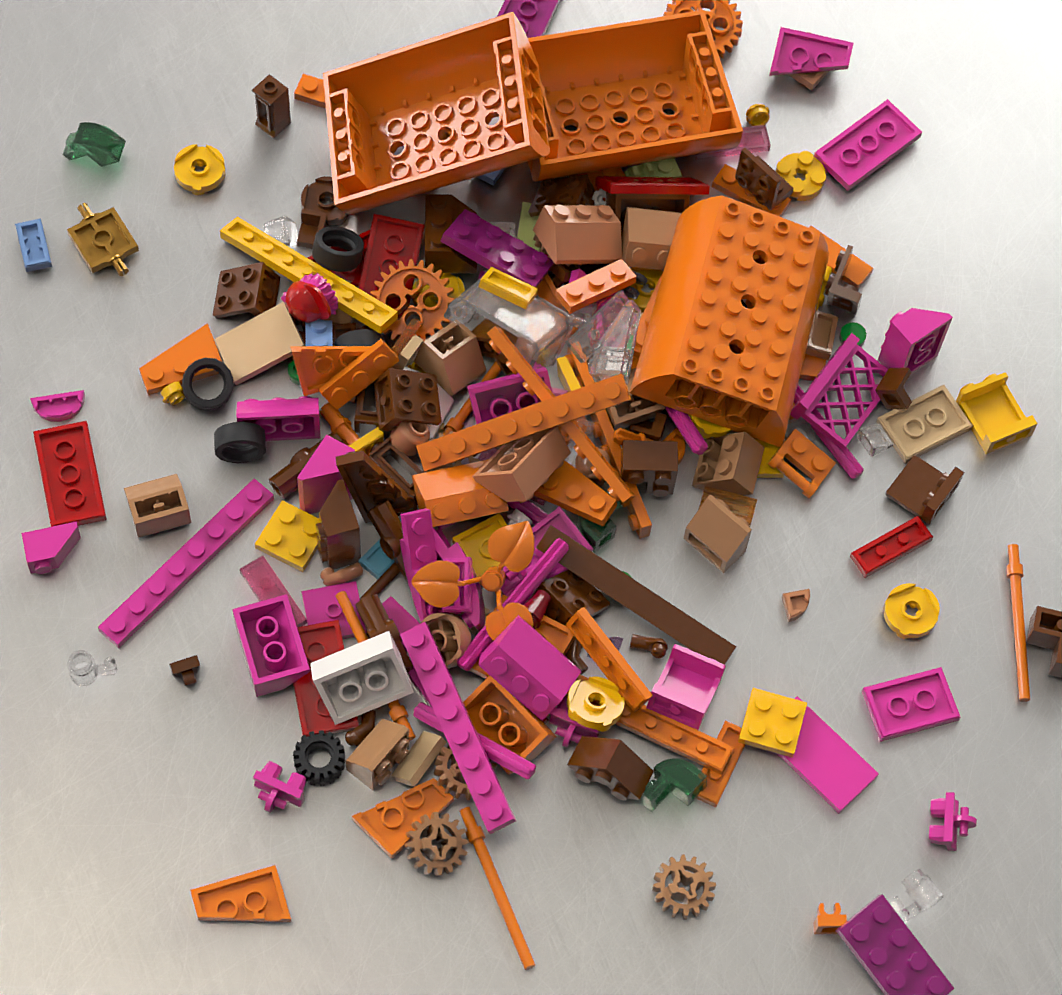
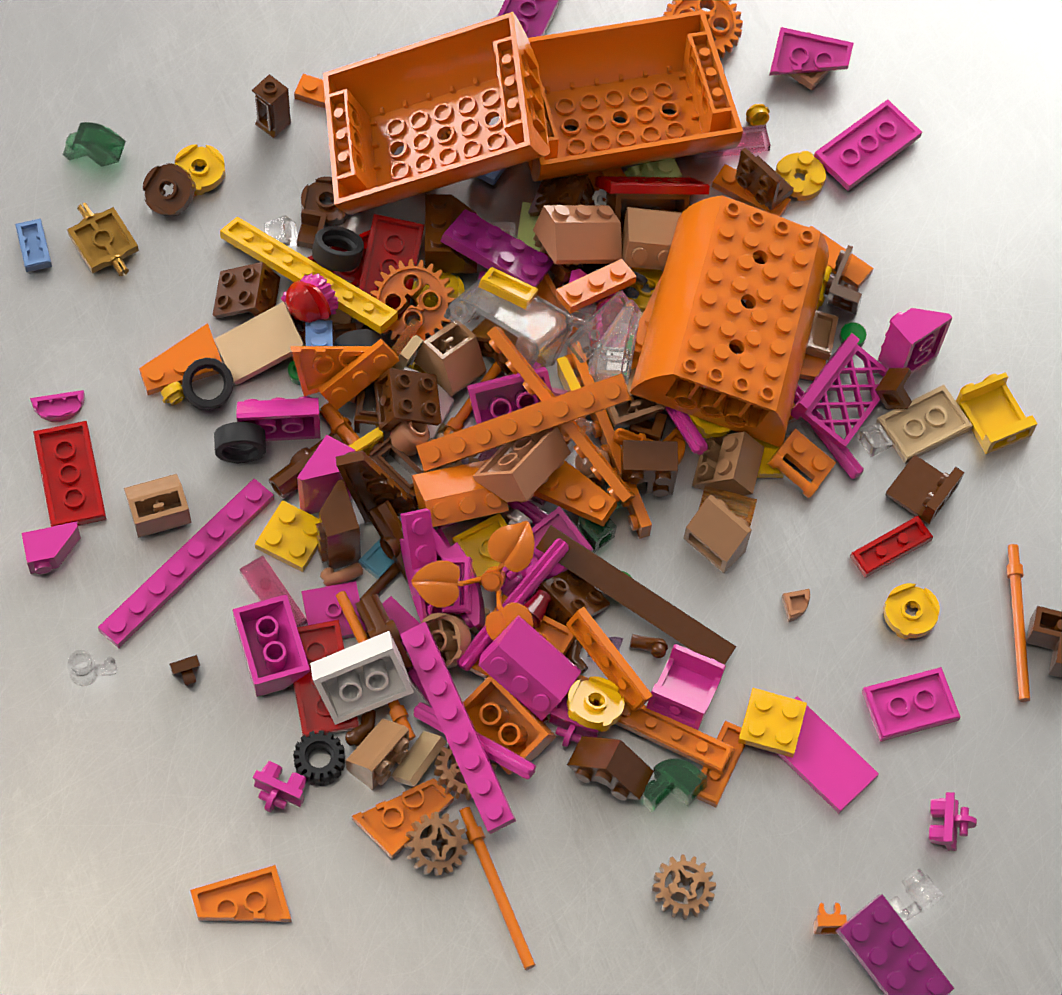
(182, 193): none -> reddish brown plate

